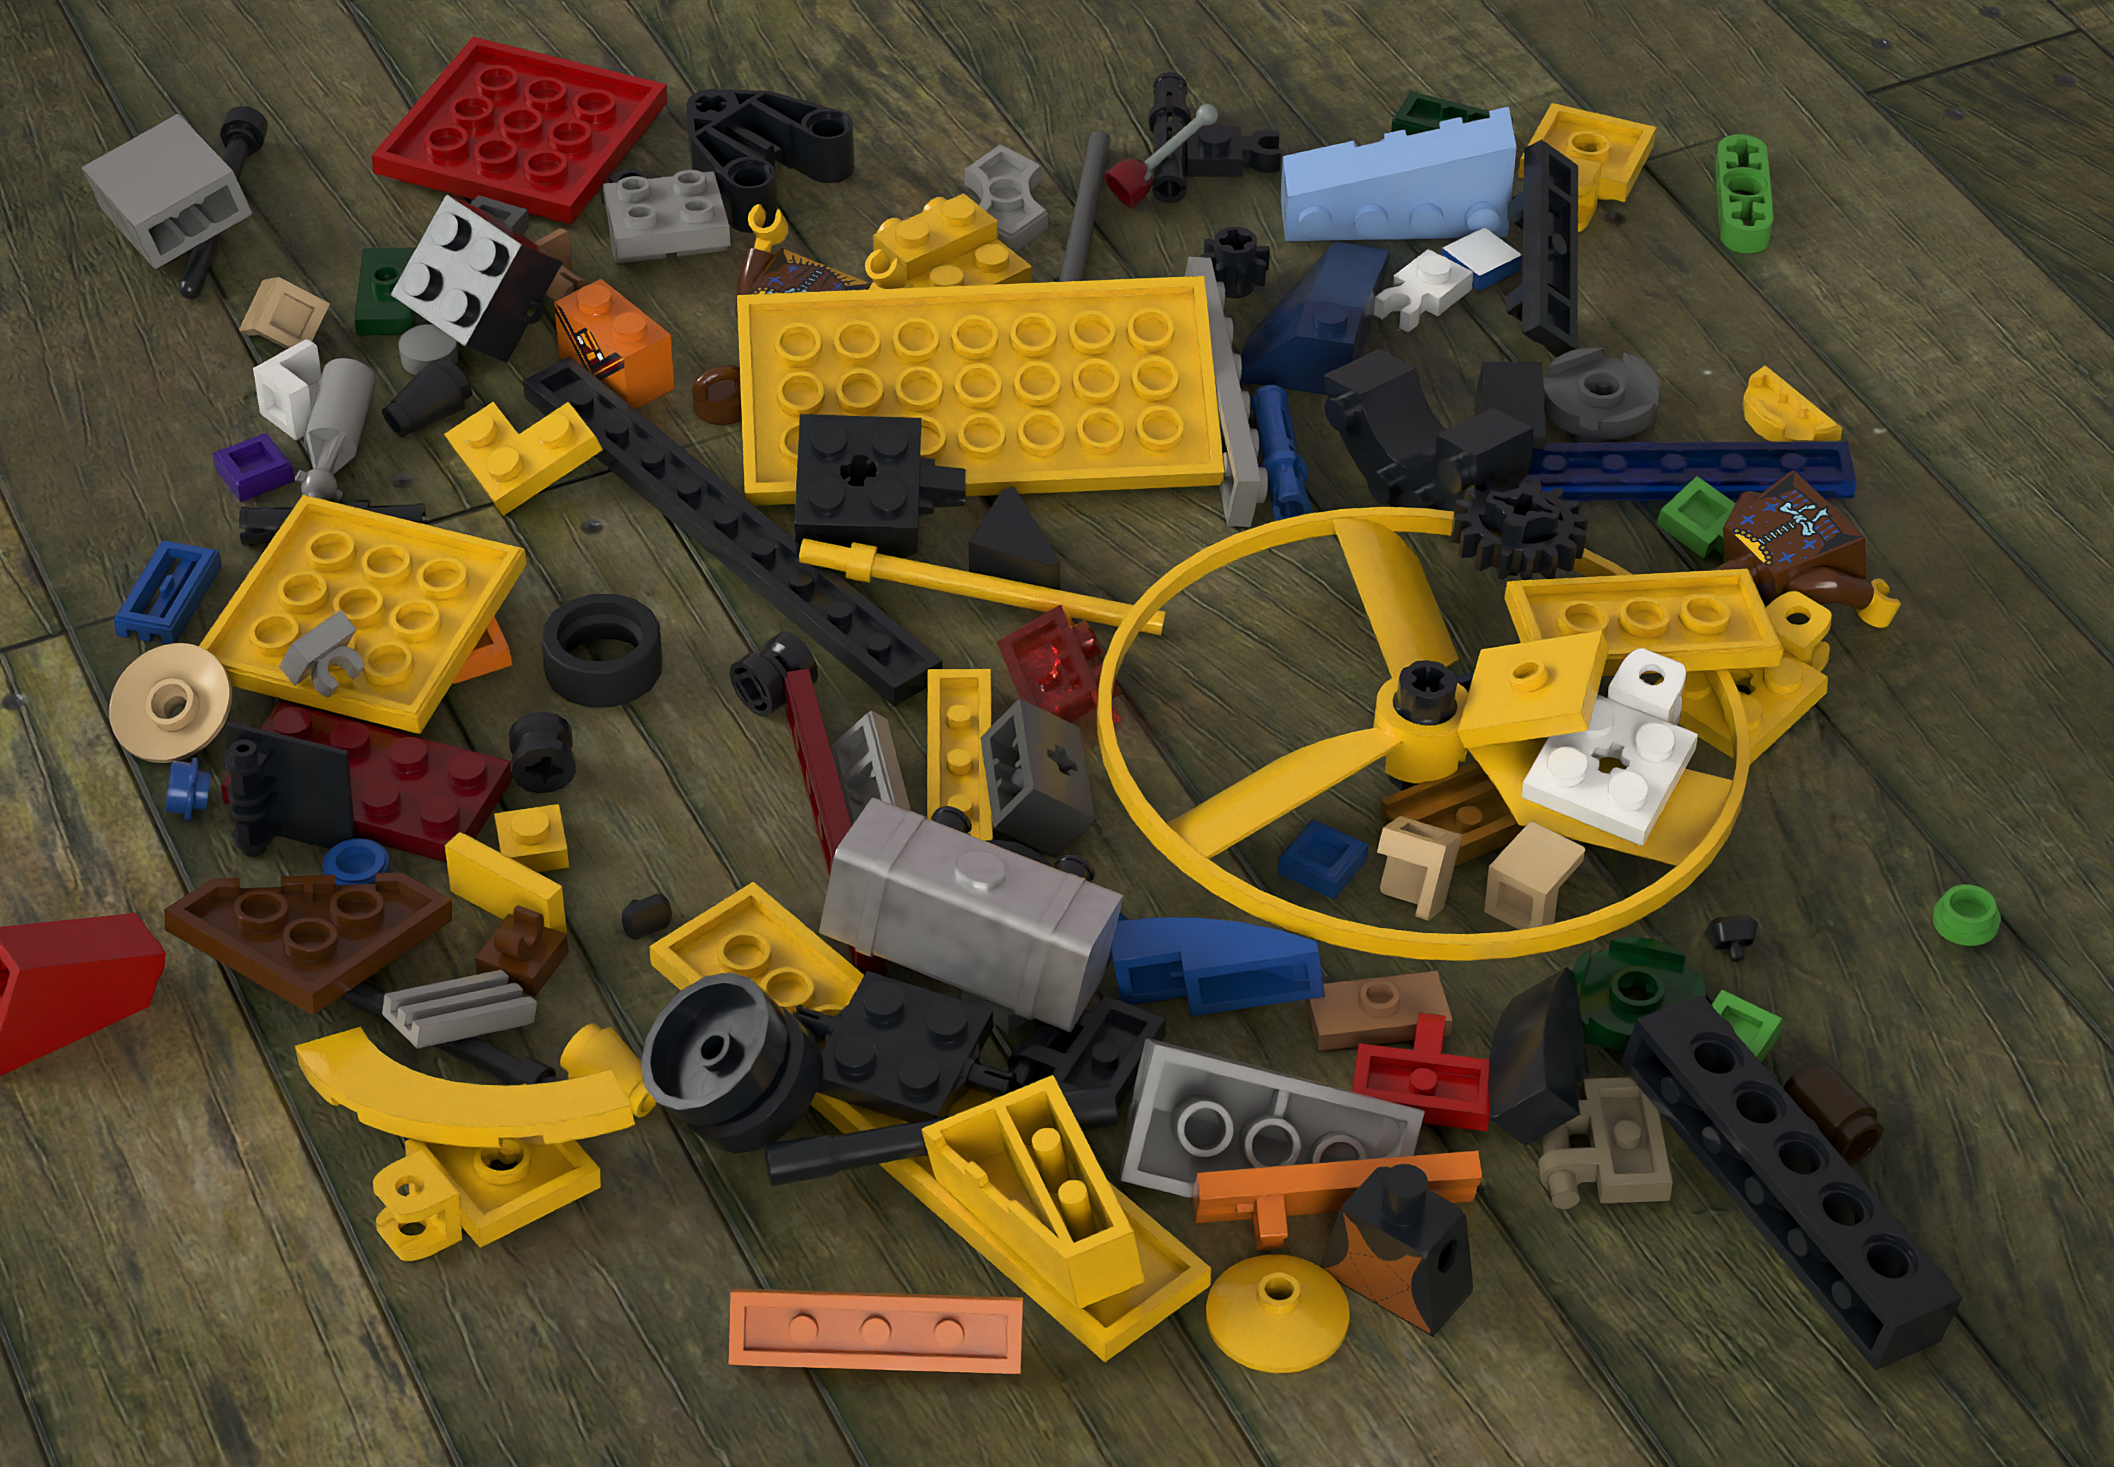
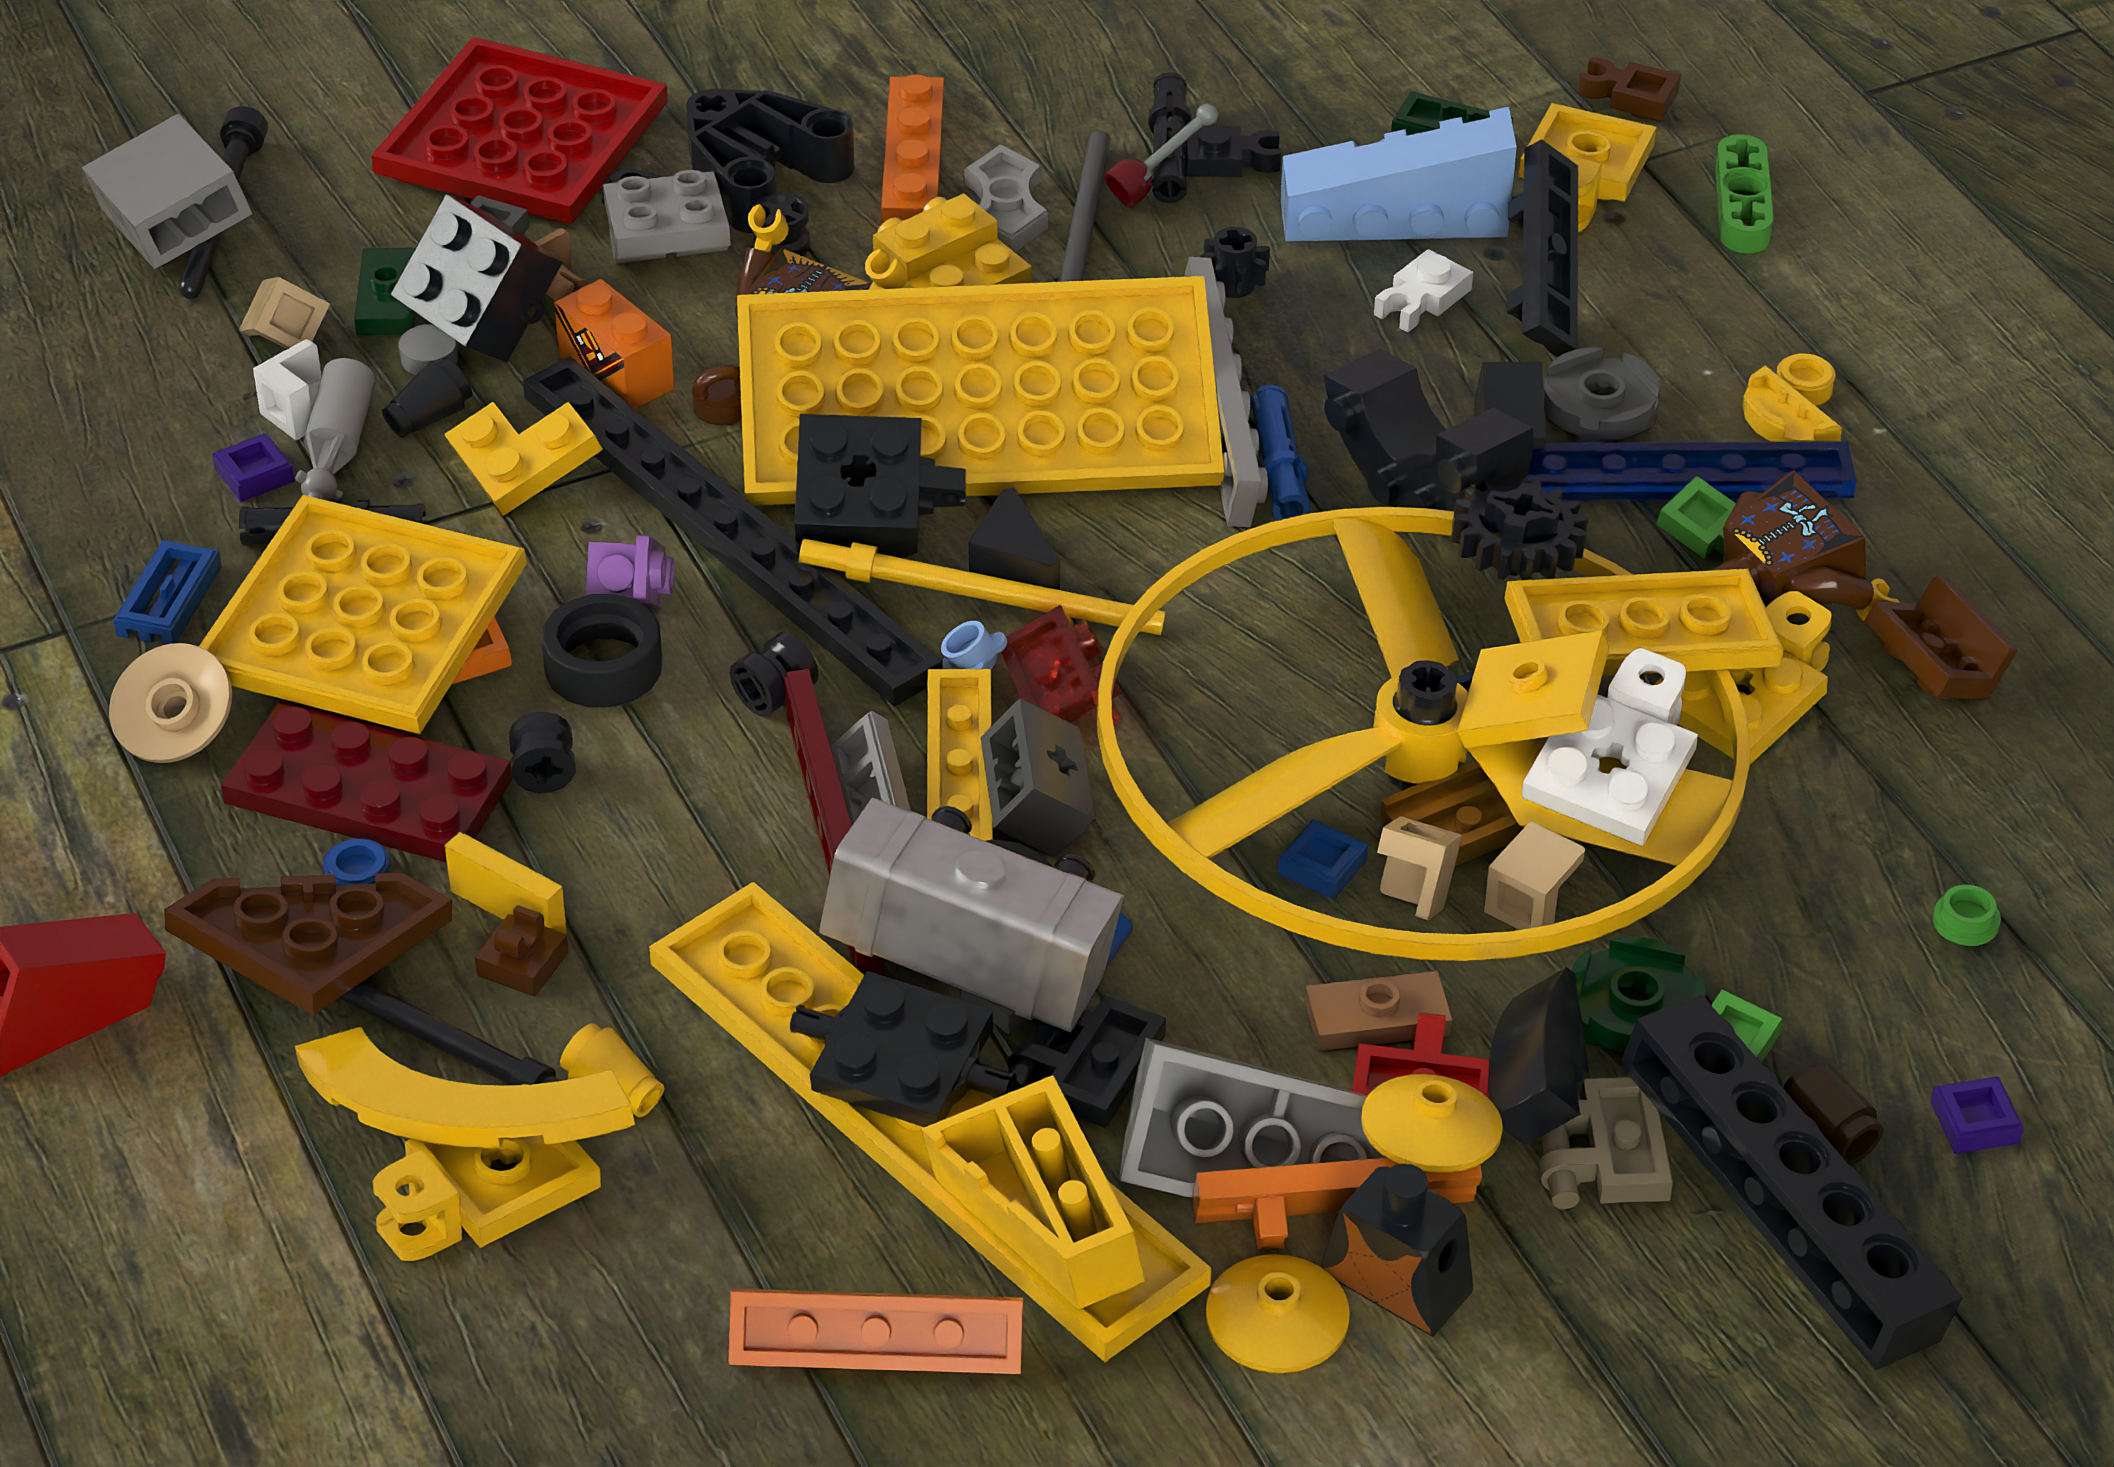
(187, 788): blue plate -> none
(286, 790): black hinge -> none
(322, 648): light grey tile -> none
(458, 1009): light grey tile -> none
(533, 837): yellow plate -> none
(631, 570): none -> medium lavender bracket
(646, 916): black rock -> none
(731, 1063): black wheel -> none
(797, 216): none -> black wheel
(828, 1154): black piece -> none
(912, 145): none -> orange plate
(972, 647): none -> light blue plate
(1213, 963): blue slope -> none
(1318, 321): dark blue wedge -> none
(1431, 1123): none -> yellow dish
(1485, 256): white tile -> none
(1636, 90): none -> reddish brown plate
(1732, 934): black rock -> none
(1809, 376): none -> yellow tile
(1944, 642): none -> reddish brown bracket
(1976, 1115): none -> dark purple tile

